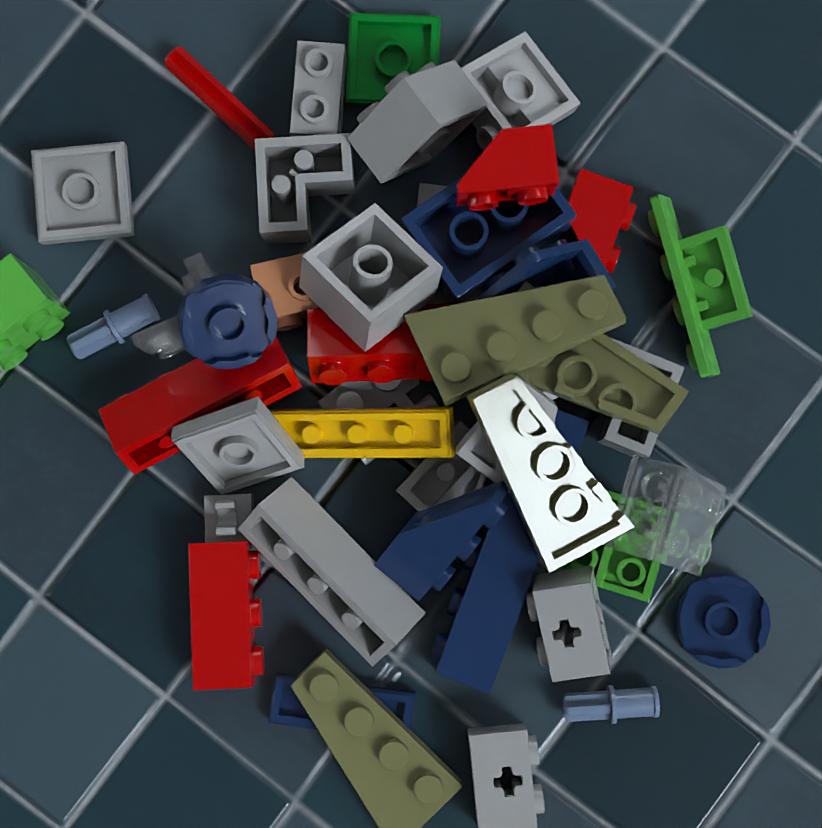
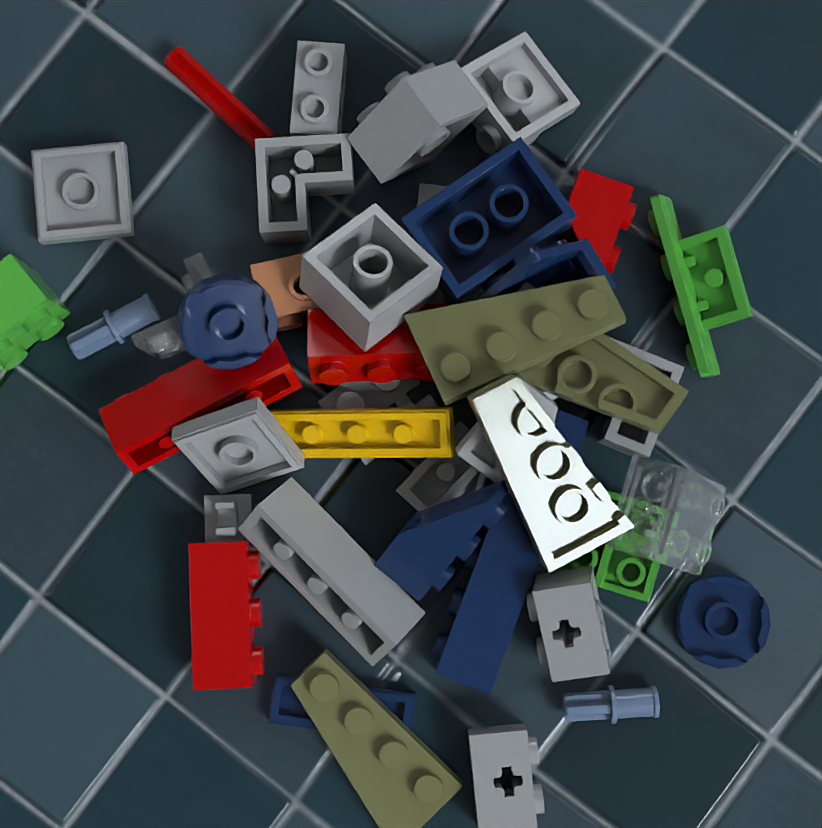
(385, 47): green tile -> none
(513, 166): red slope -> none

